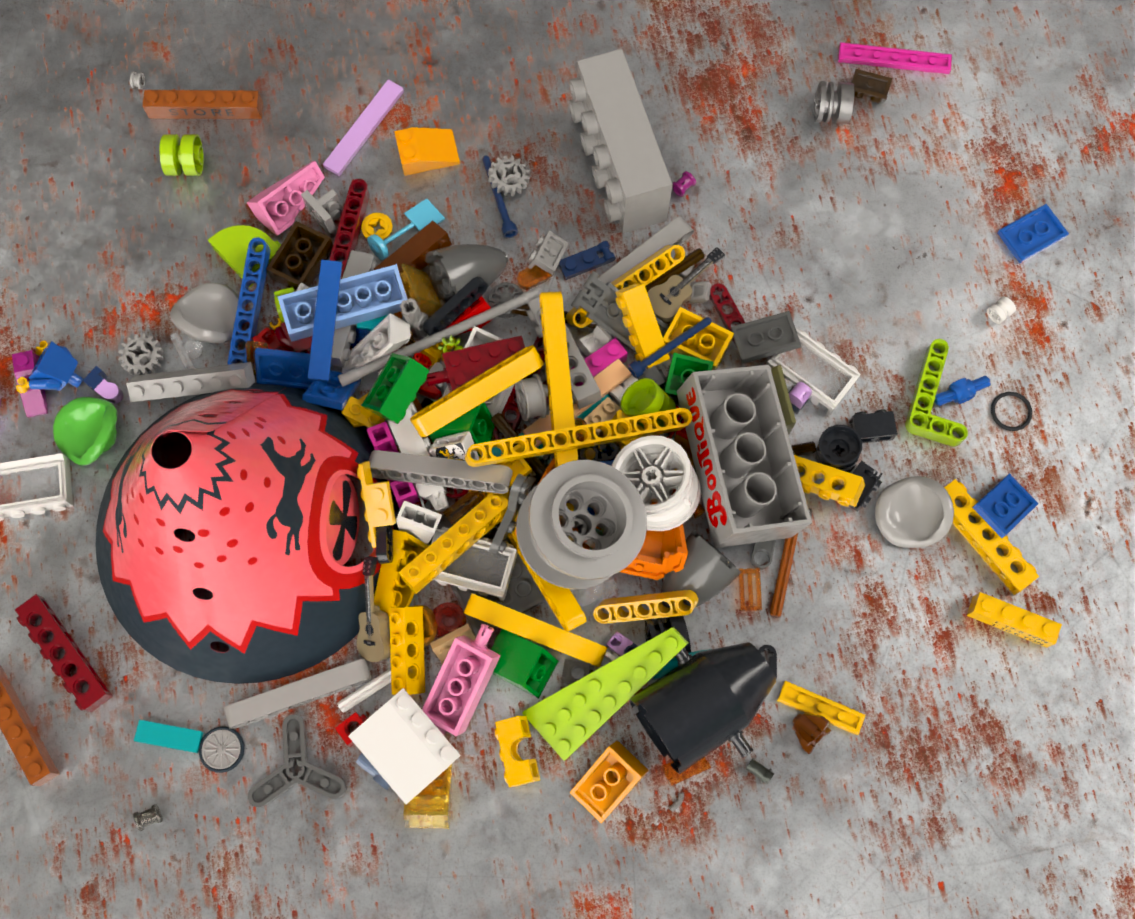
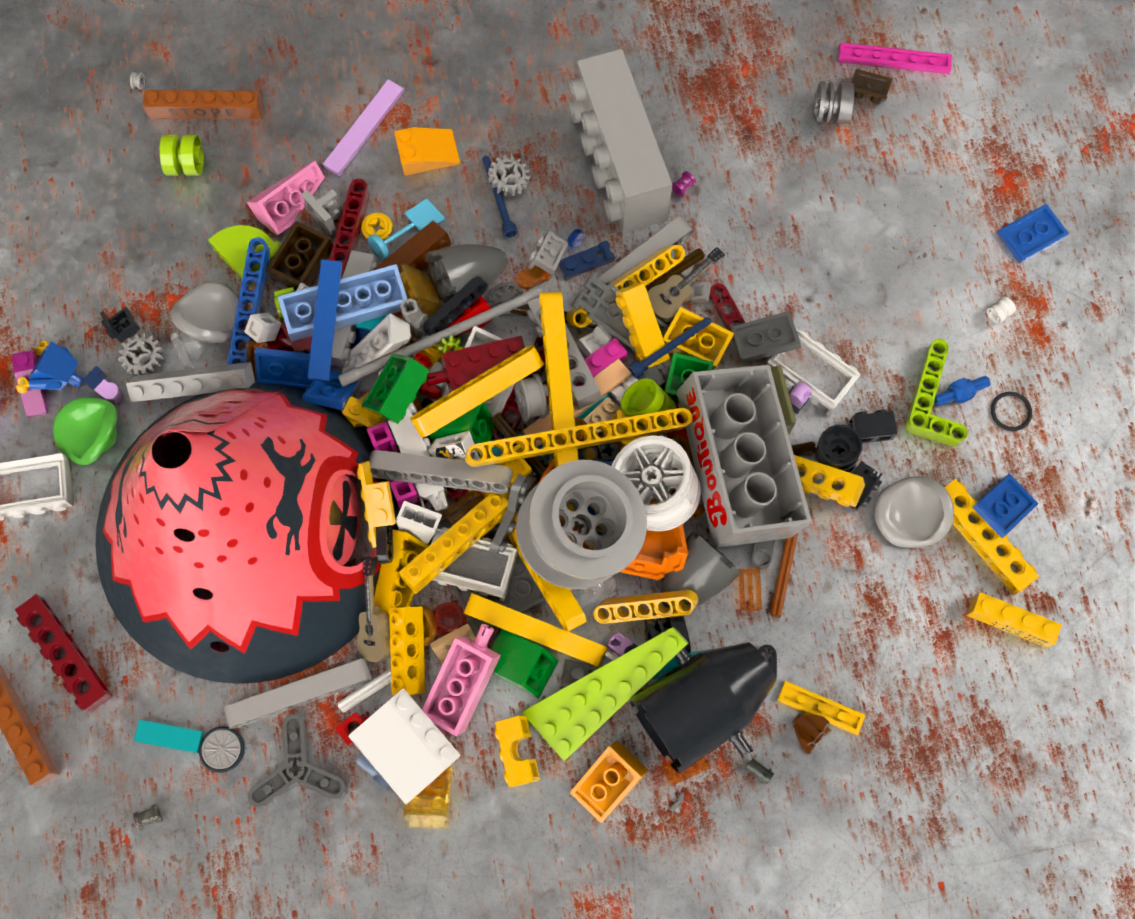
(120, 325): none -> black bracket
(262, 327): none -> white brick
(576, 238): none -> clear blue tile

